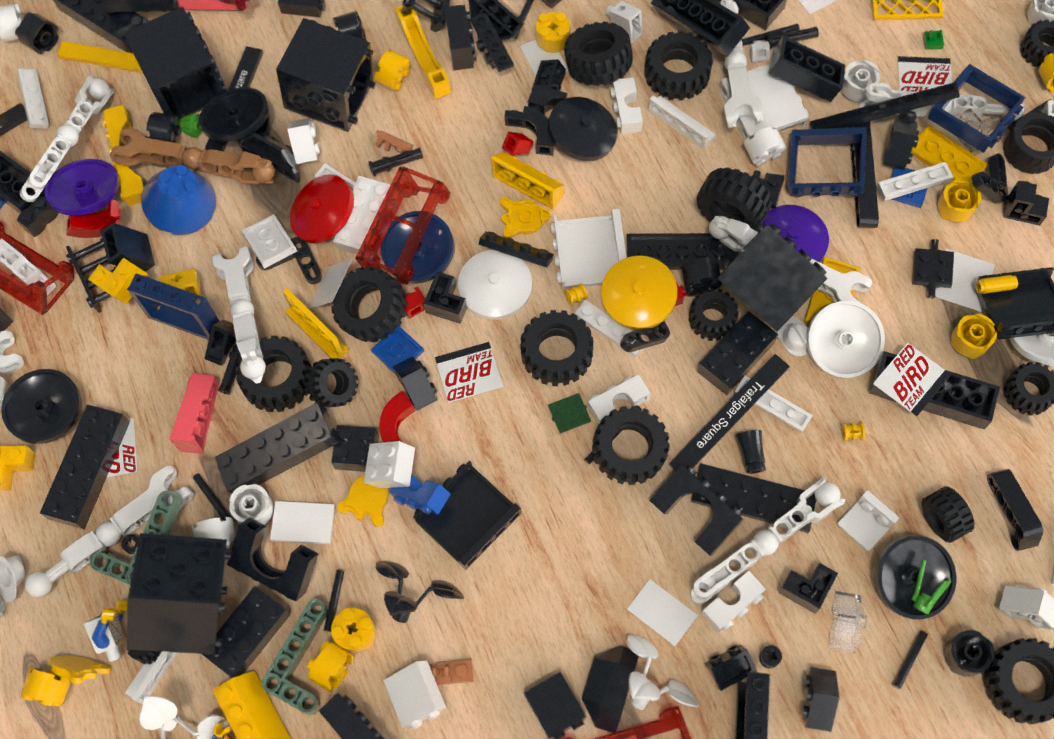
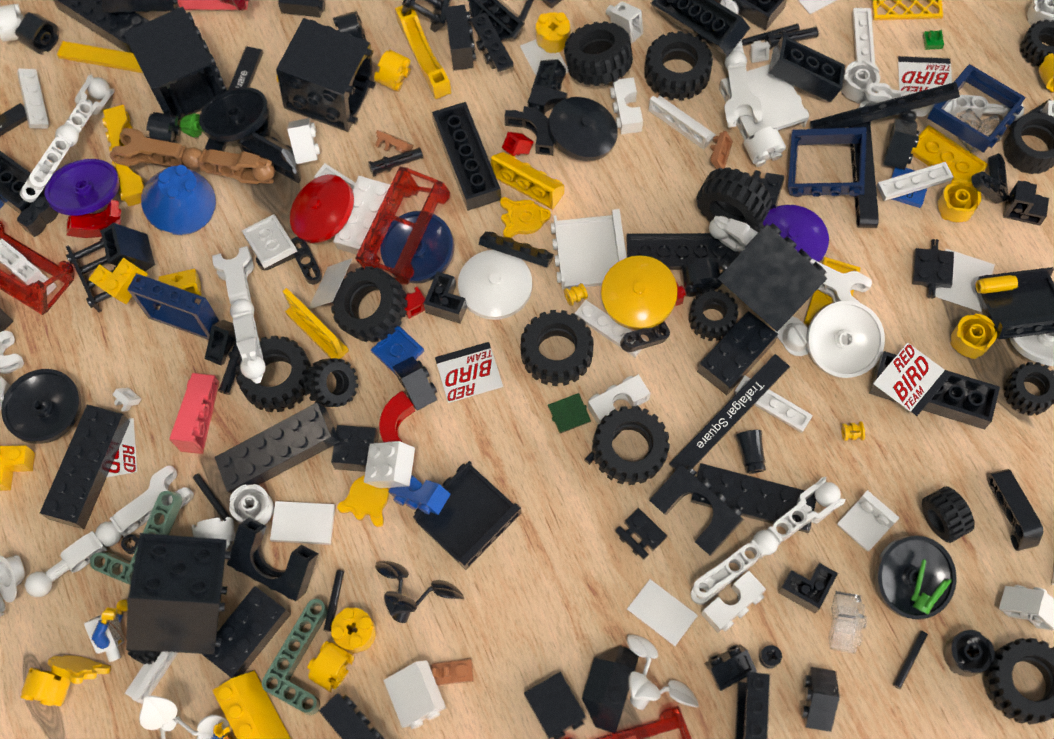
(126, 397): none -> white tile
(466, 156): none -> black brick
(643, 528): none -> black plate
(721, 149): none -> nougat plate
(863, 34): none -> white plate

